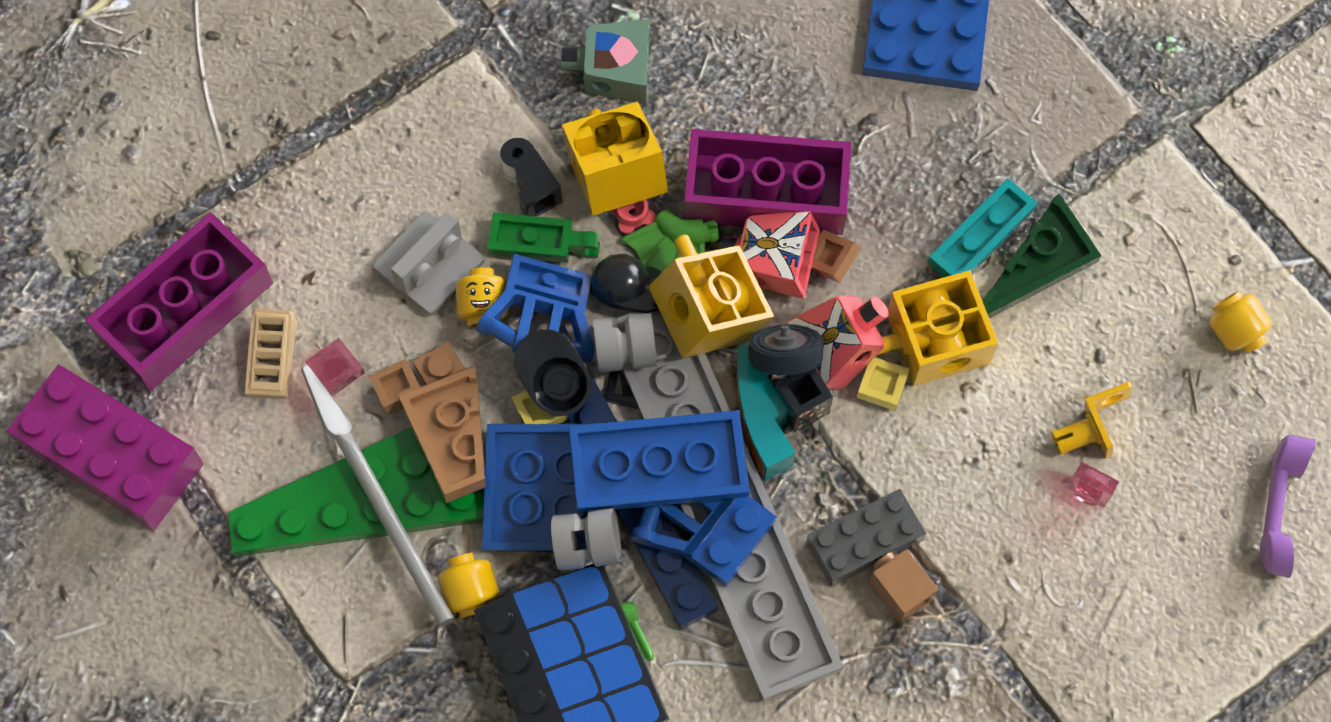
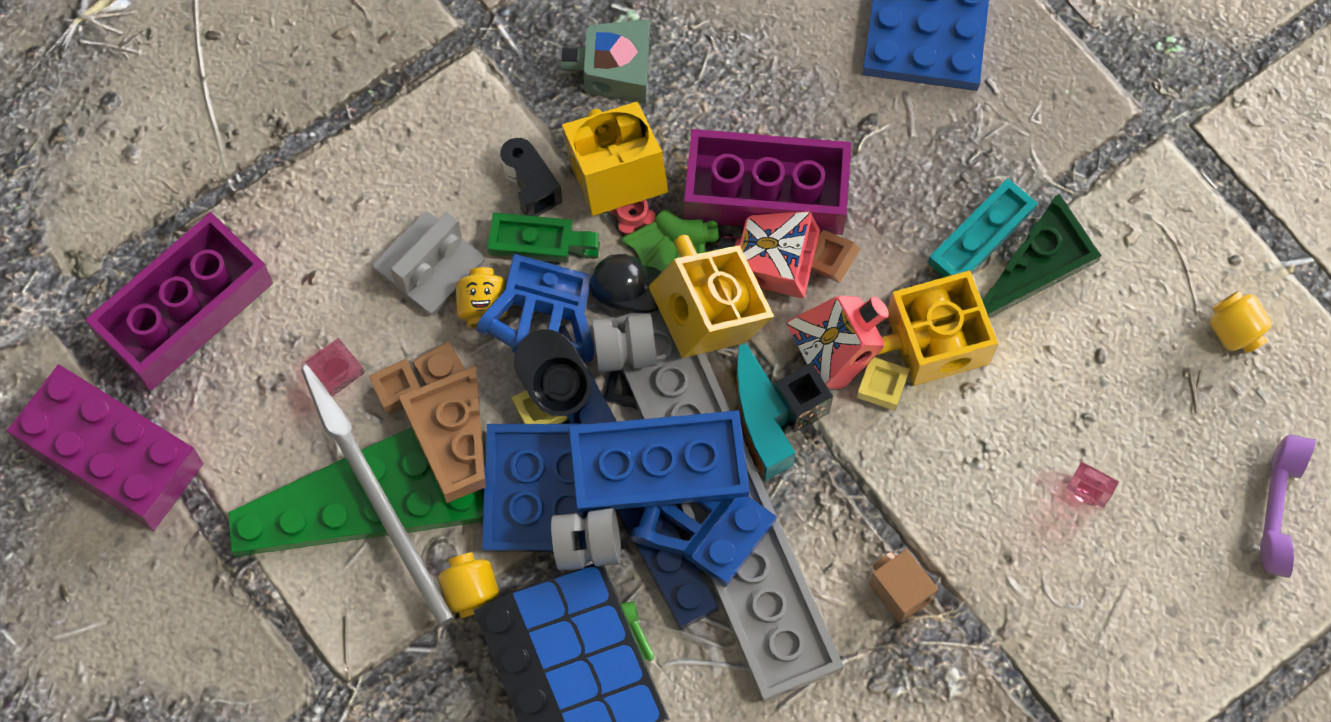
(271, 320): tan slope -> none
(785, 349): black wheel -> none
(865, 537): dark grey piece -> none
(1091, 428): yellow bracket -> none

